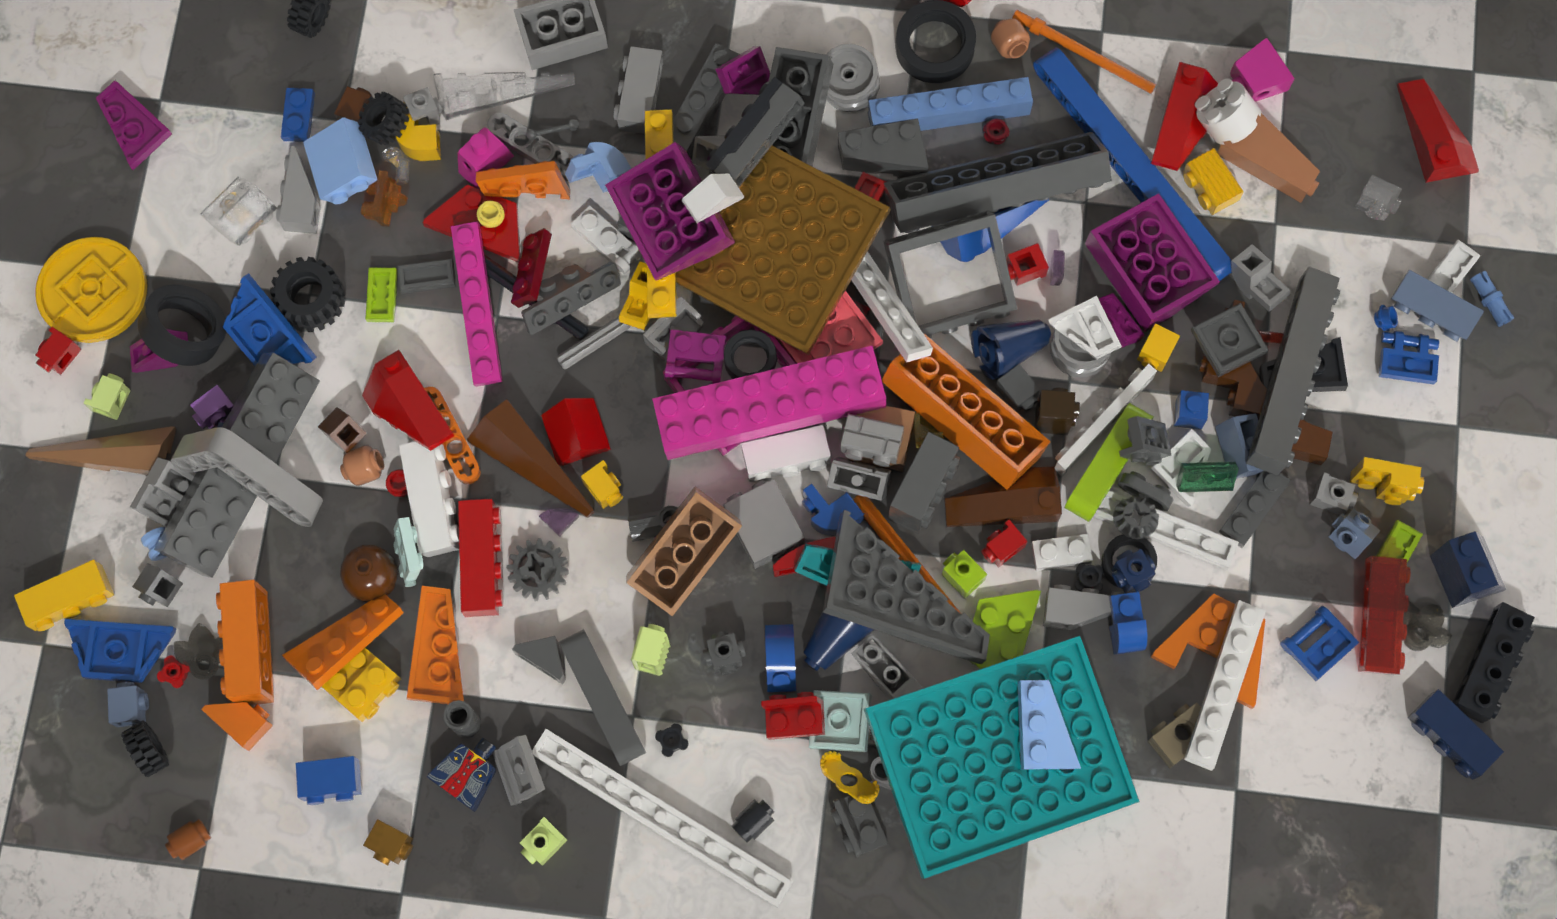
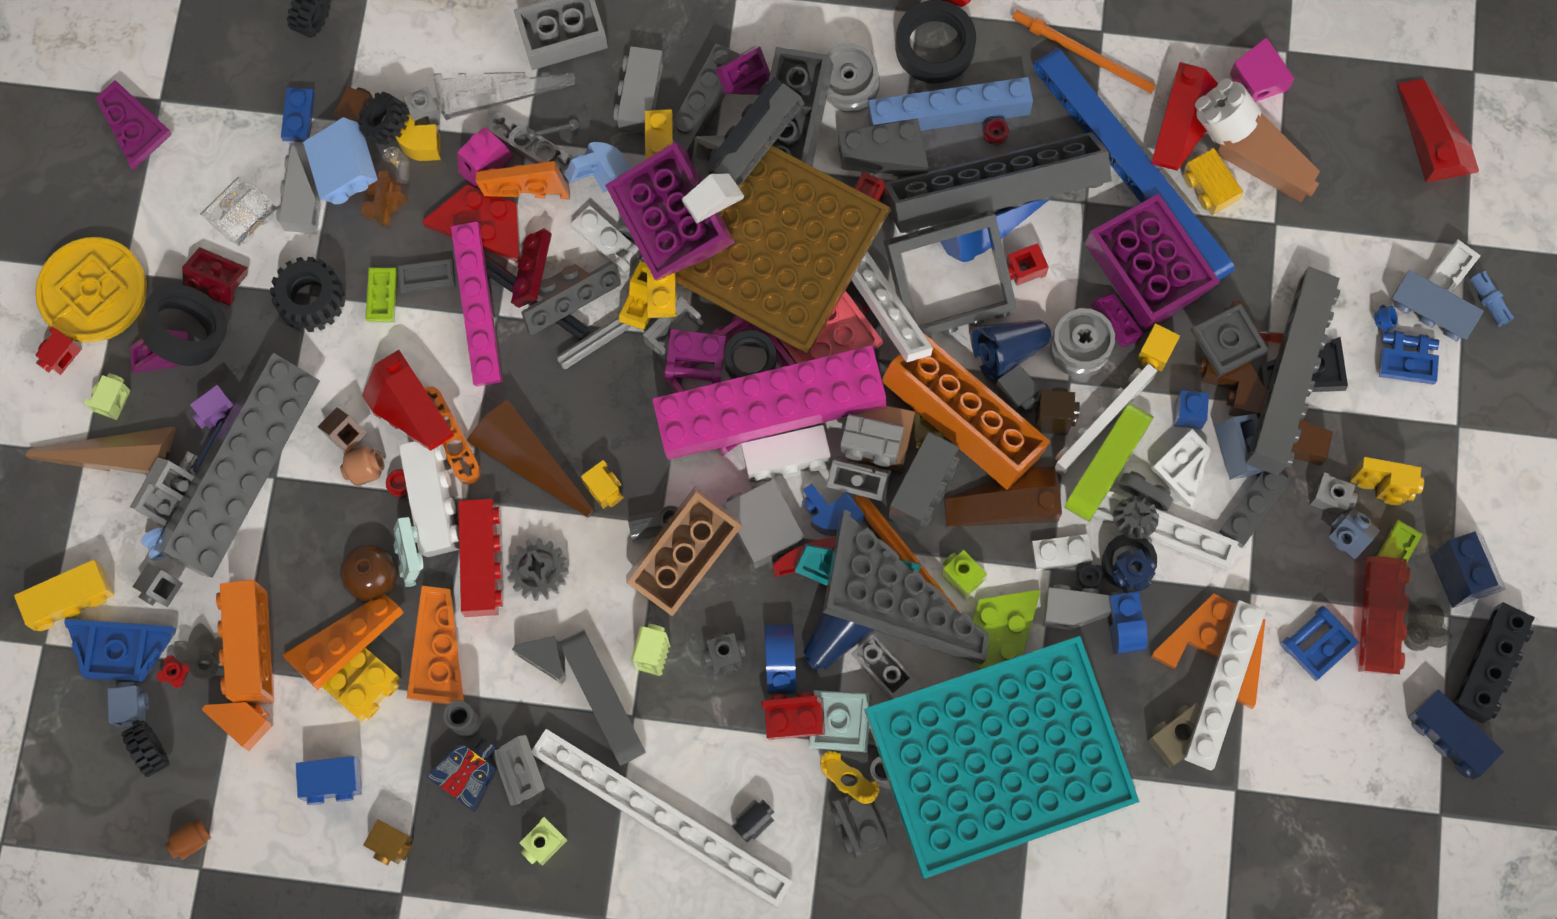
(213, 275): none -> dark red bracket
(251, 469): light grey beam -> none
(261, 327): blue wing -> none
(490, 214): light yellow plate -> none
(559, 519): clear purple tile -> none
(575, 430): red slope -> none
(672, 732): black plate -> none
(1004, 544): red brick -> none
(1010, 38): nougat head -> none
(1042, 729): light blue wing -> none
(1057, 267): clear purple tile -> none
(1088, 328): white wing -> none
(1148, 441): dark grey bracket -> none
(1207, 476): clear green plate -> none
(1254, 278): light grey brick -> none
(1379, 199): clear brick -> none

